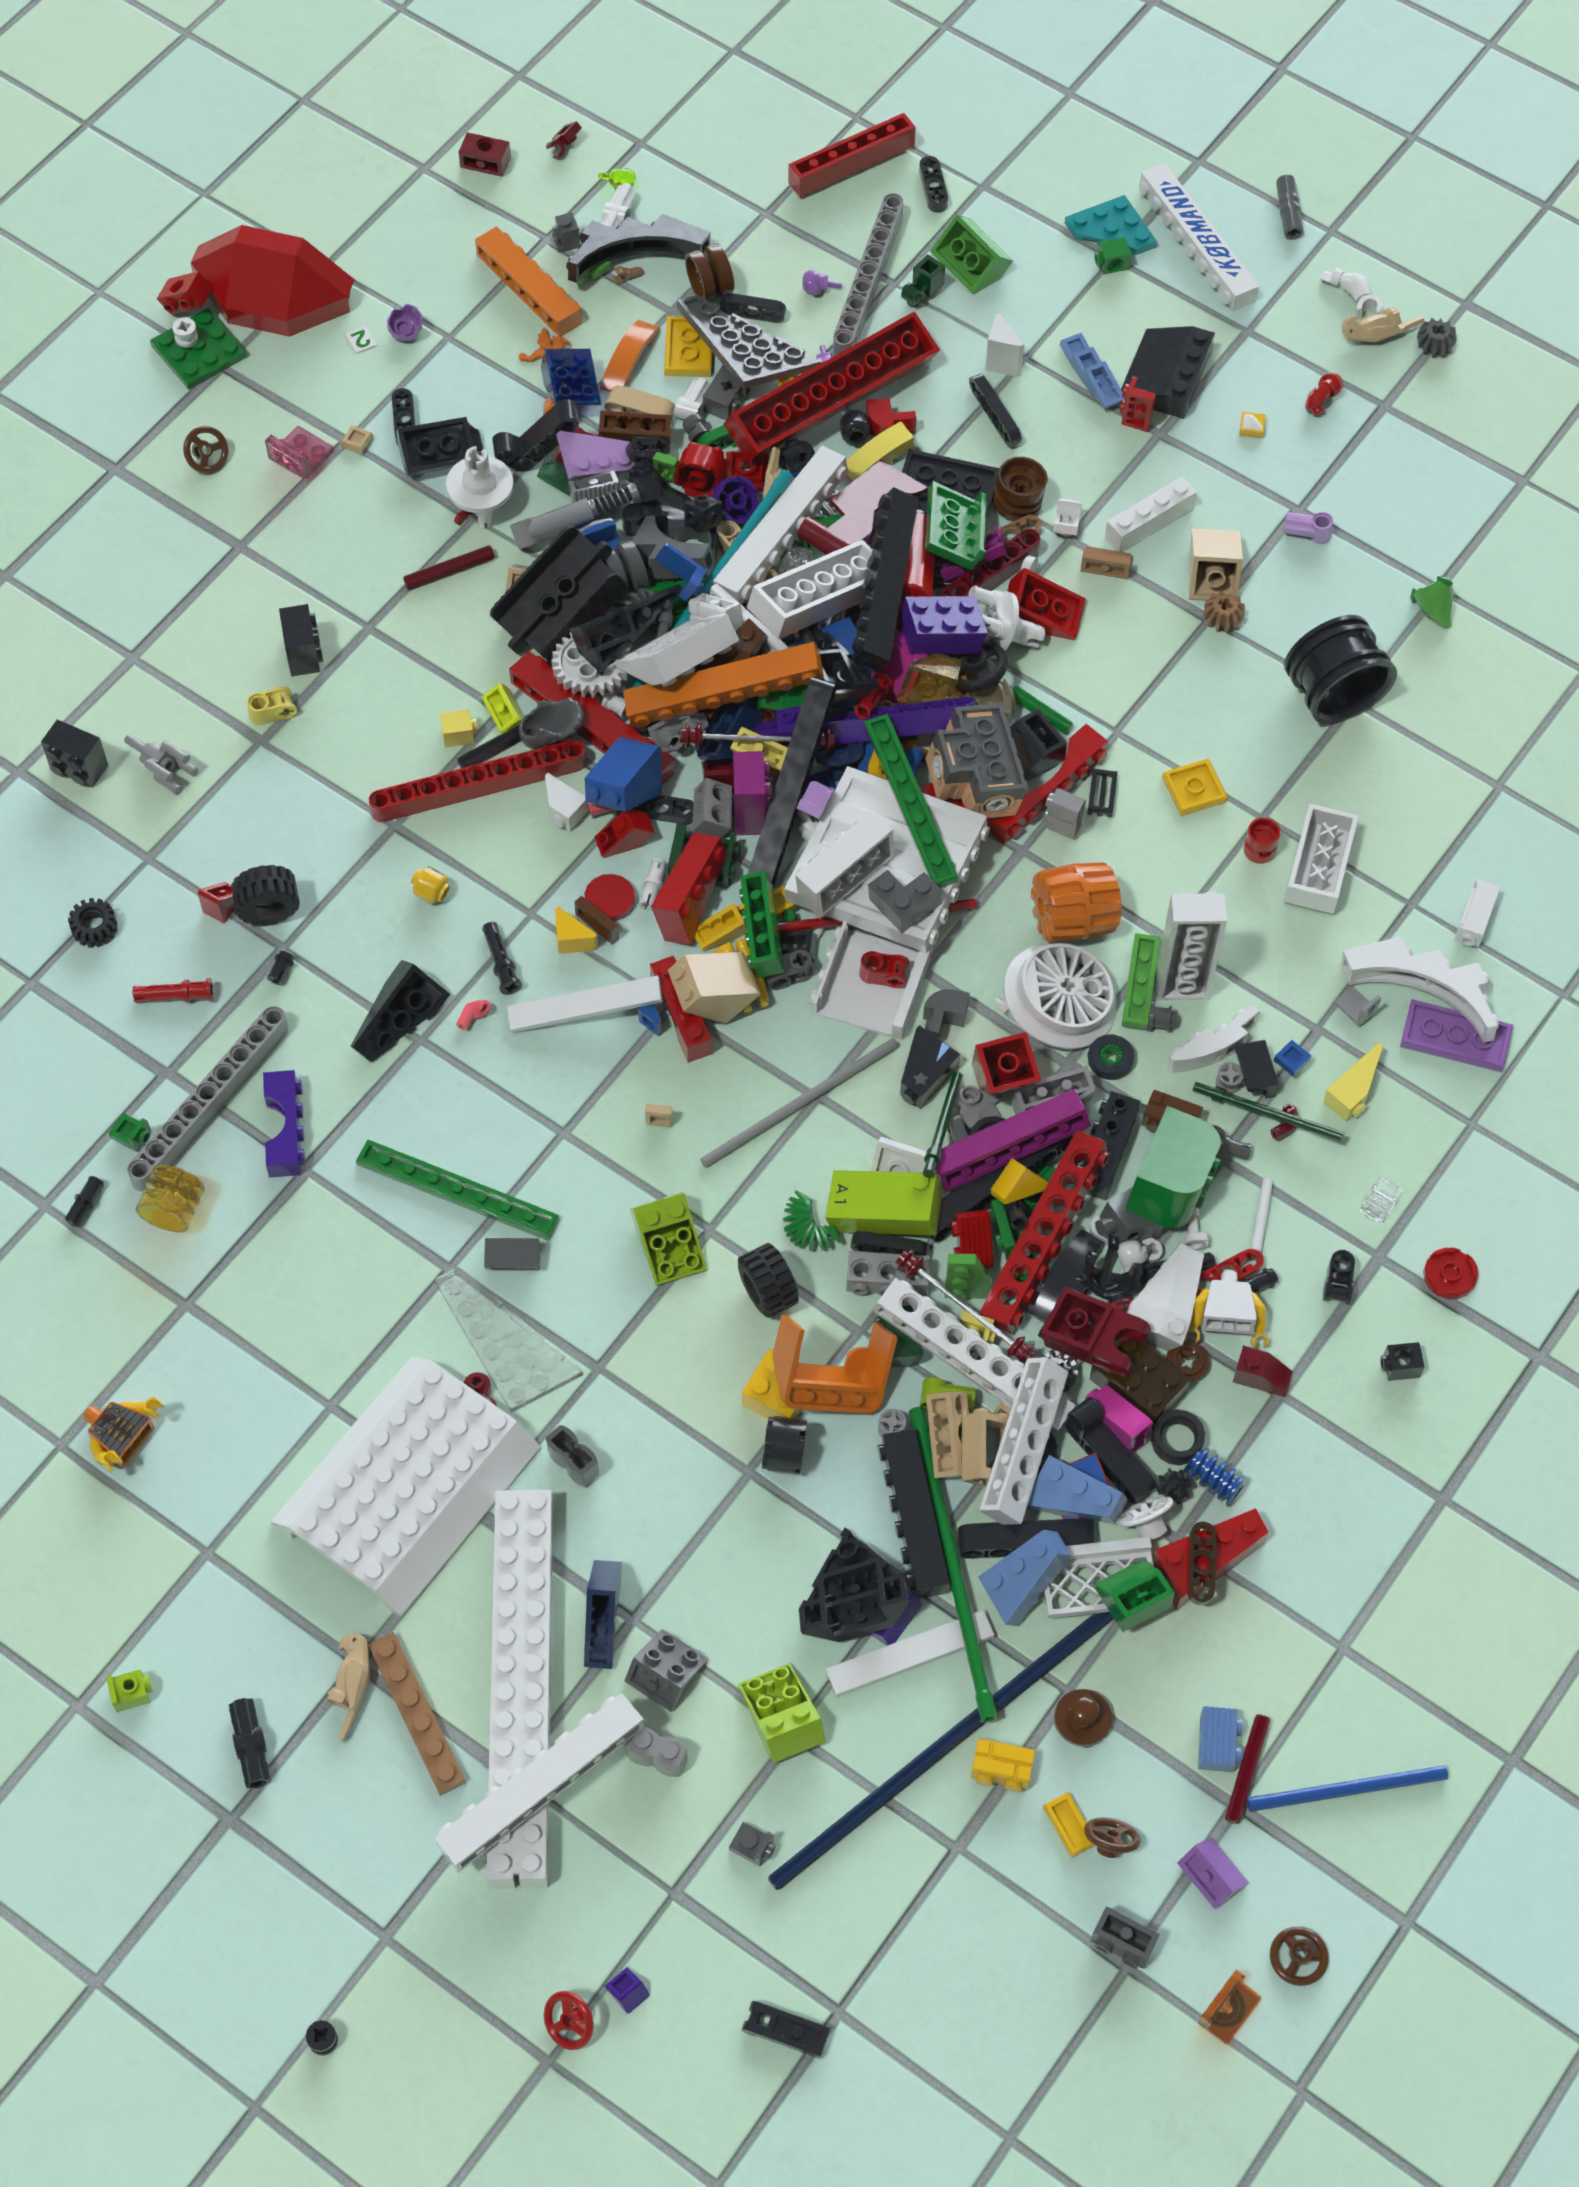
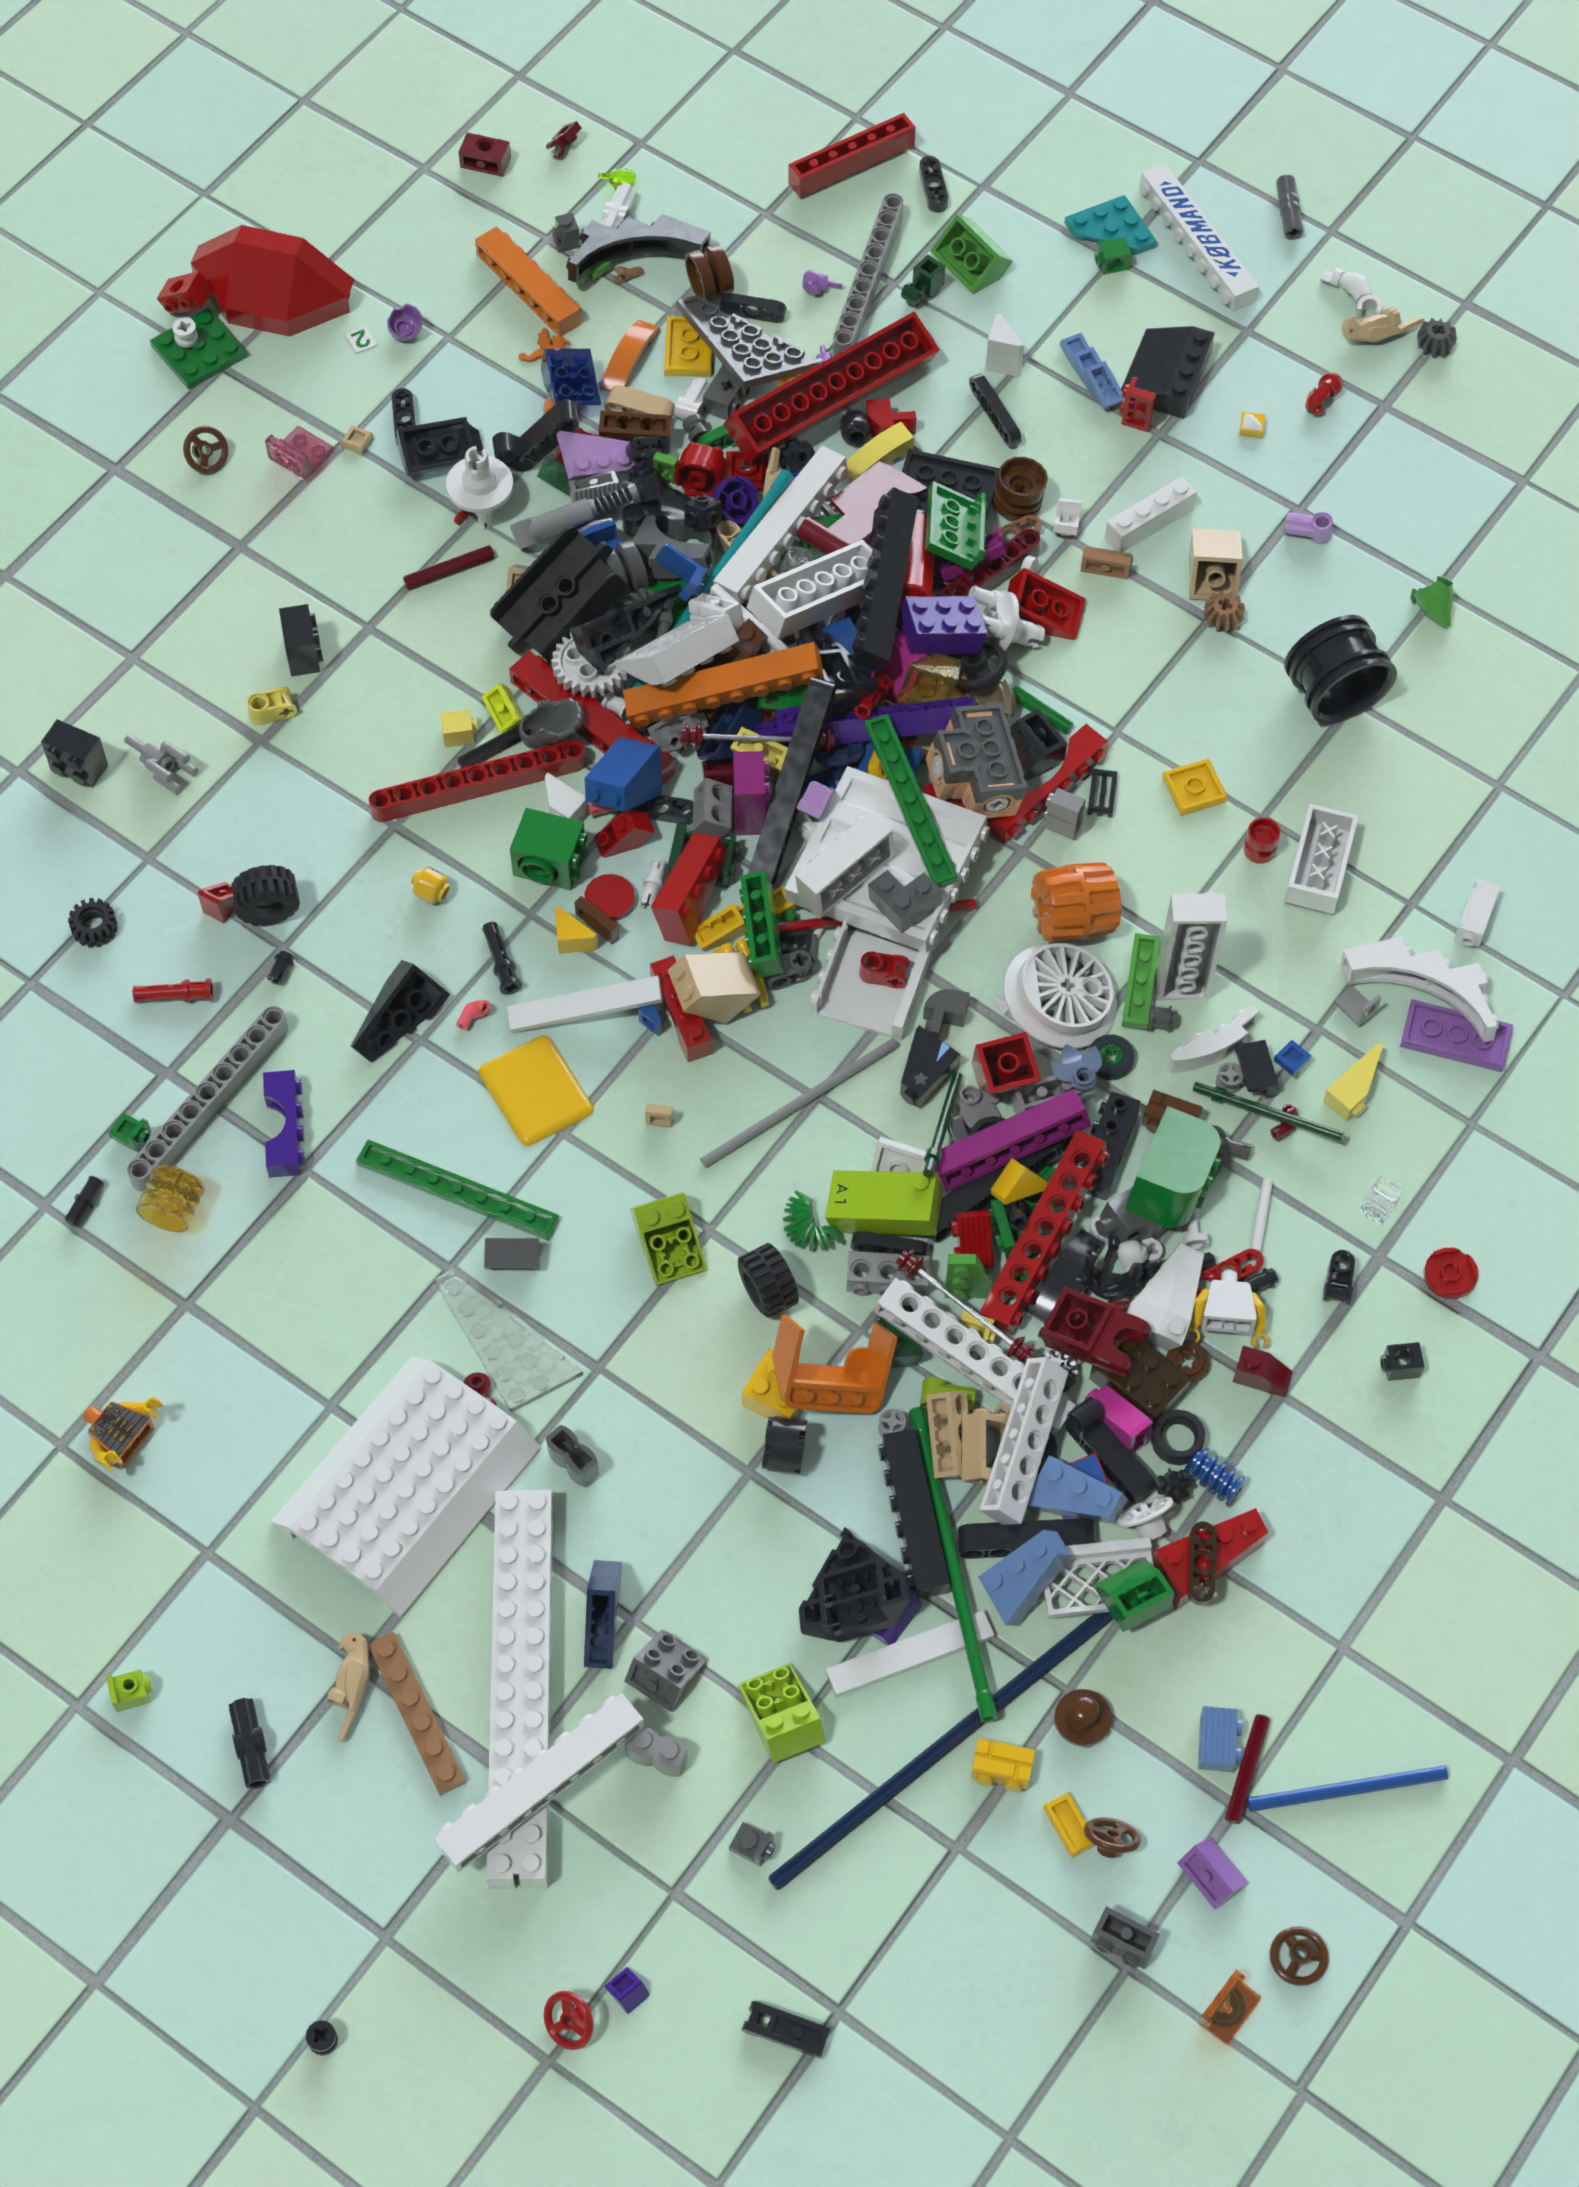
(535, 1090): none -> yellow piece
(549, 849): none -> green brick
(1076, 1064): none -> sand blue plate

